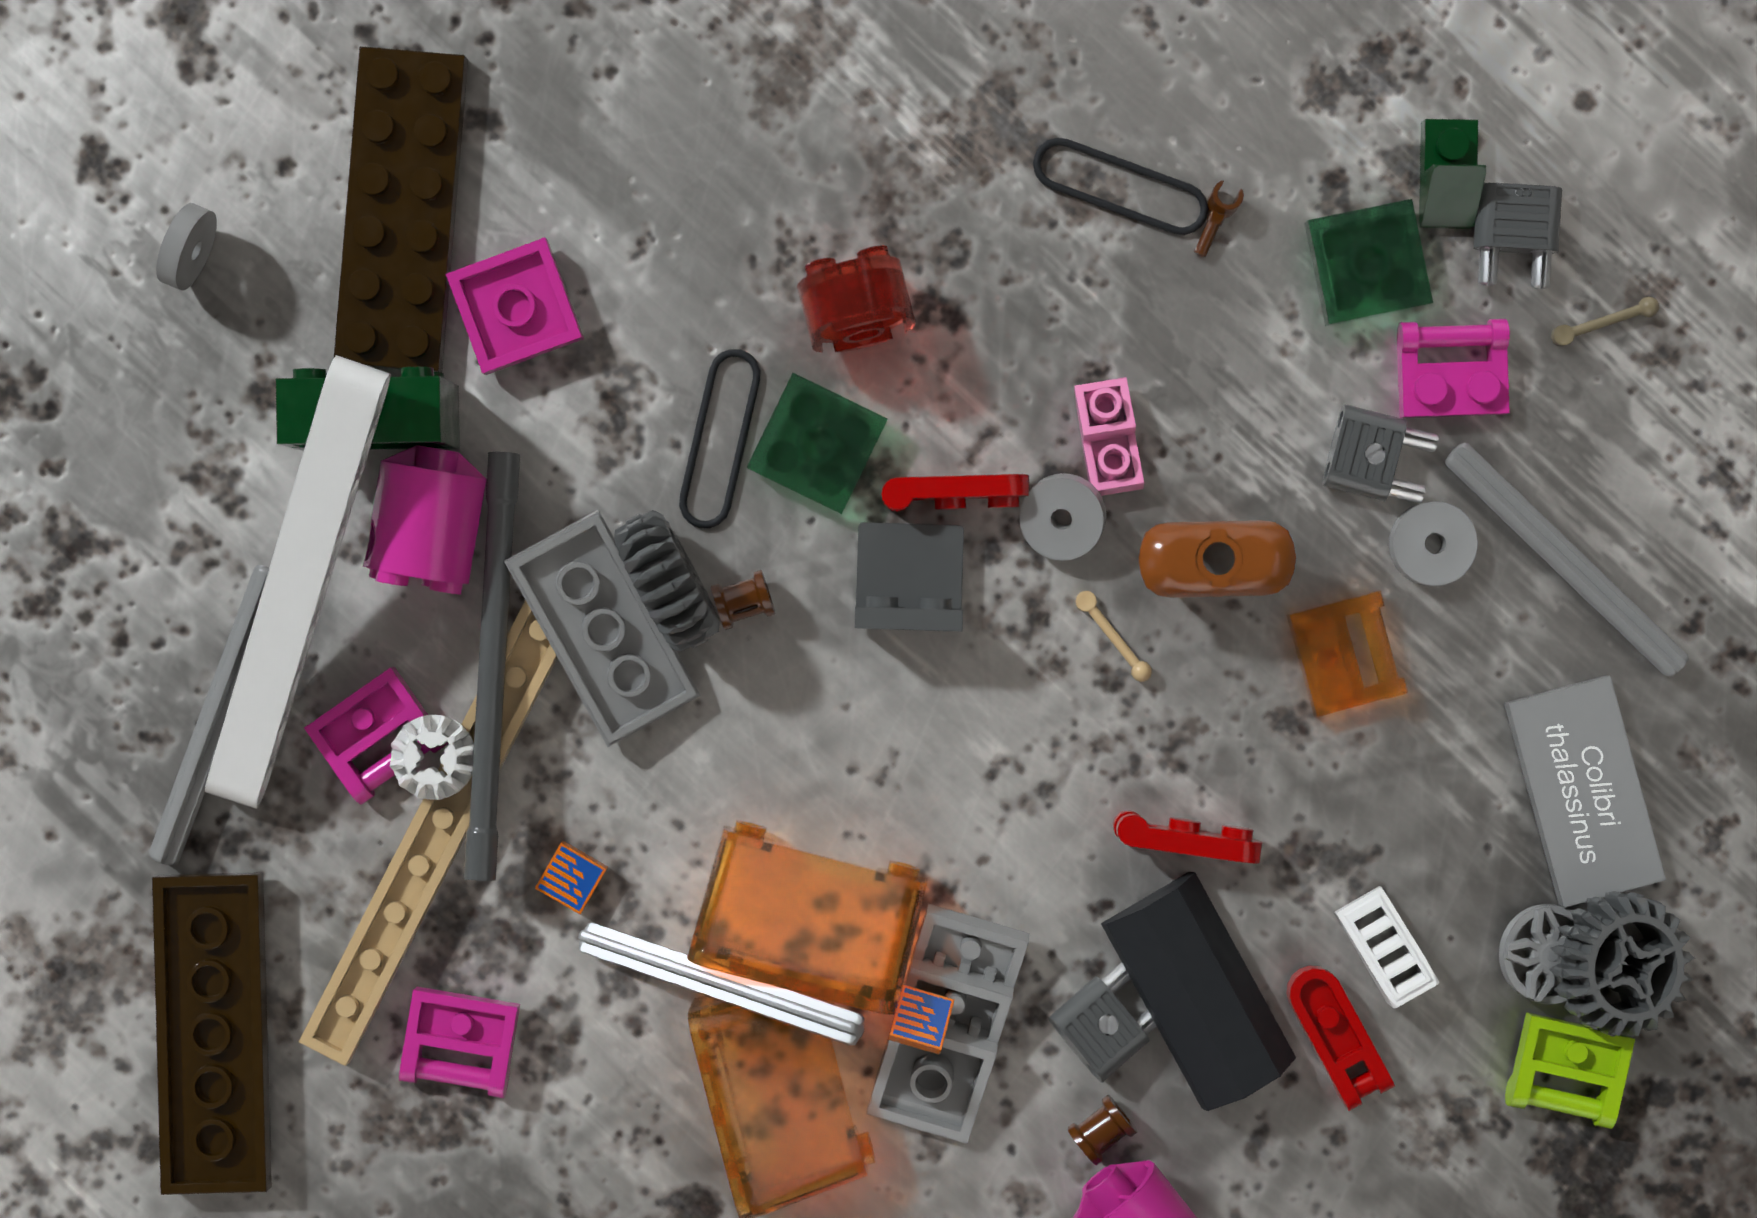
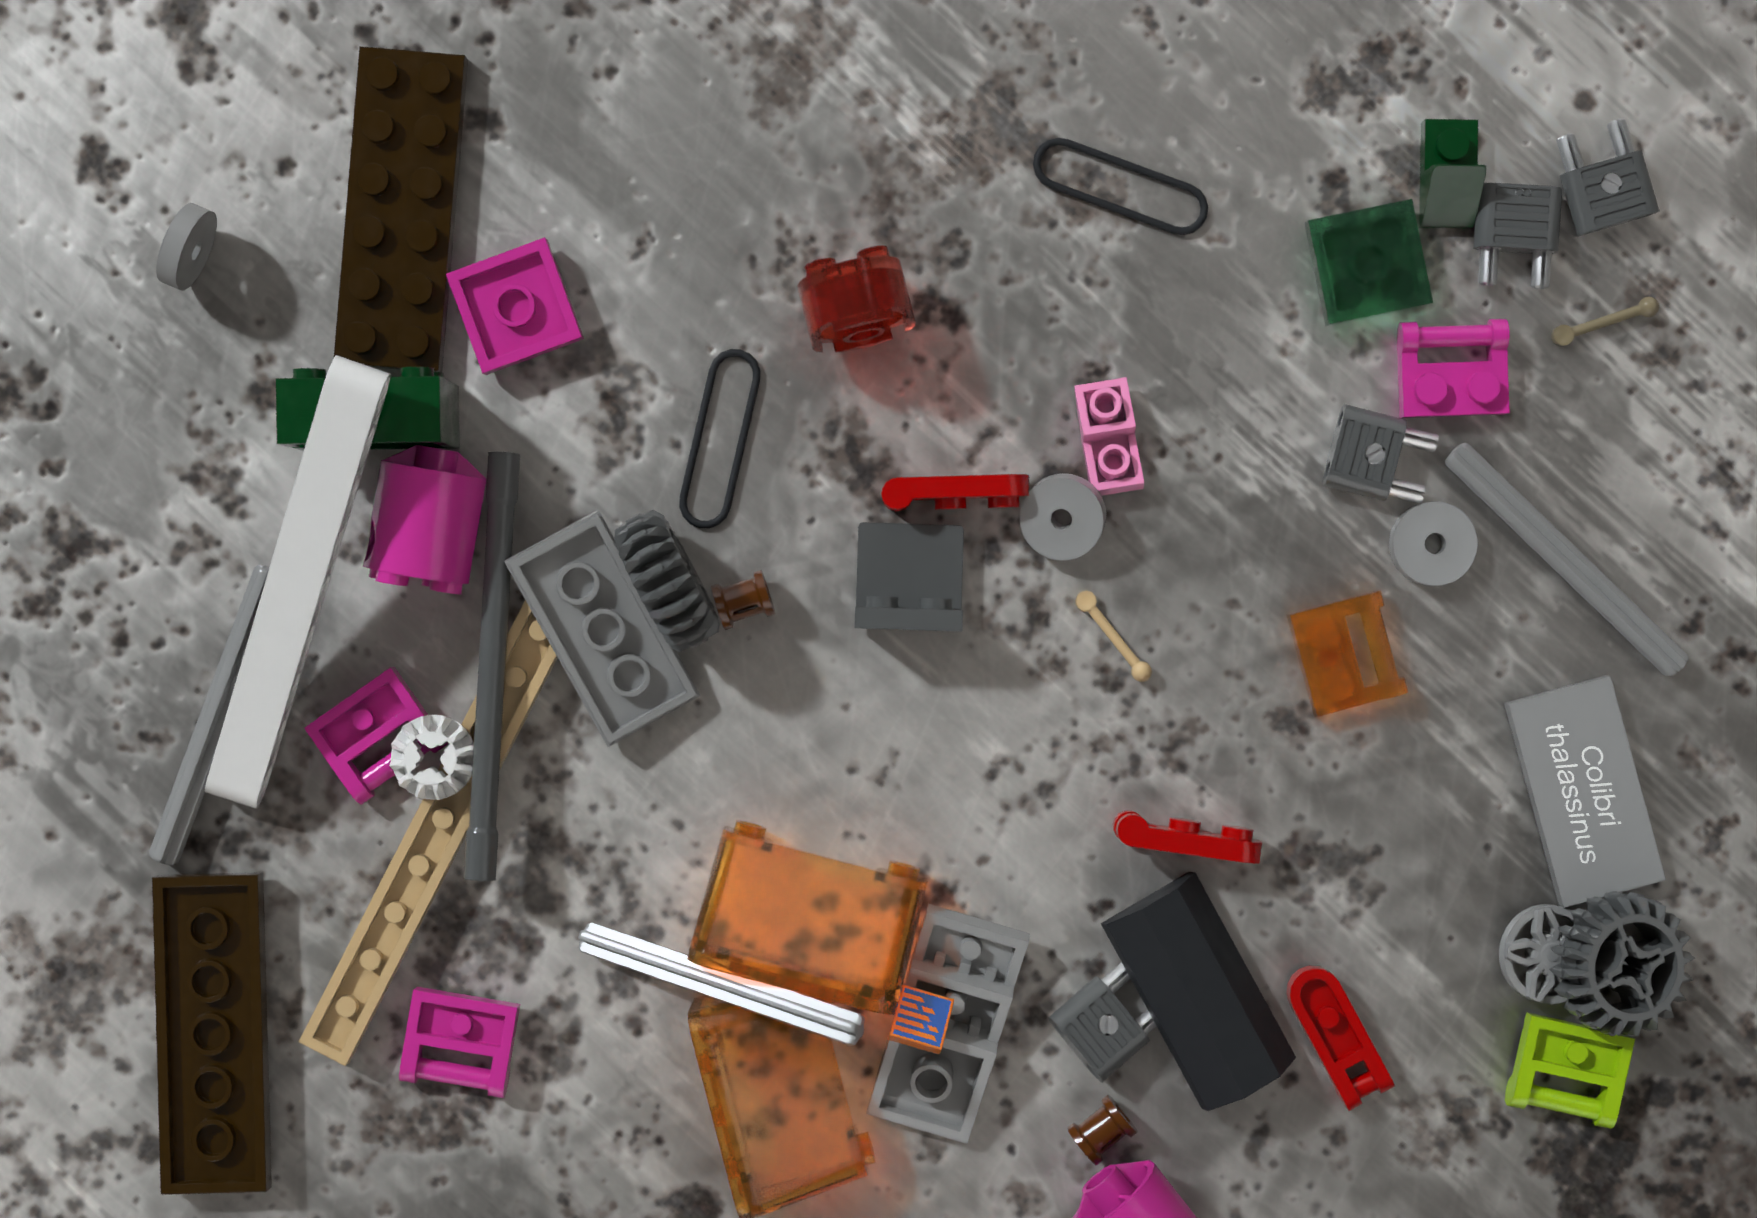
(571, 877): tile -> none
(817, 443): clear green plate -> none
(1175, 567): dark orange piece -> none
(1218, 213): reddish brown hand -> none
(1411, 986): white slope -> none
(1608, 190): none -> dark grey piece

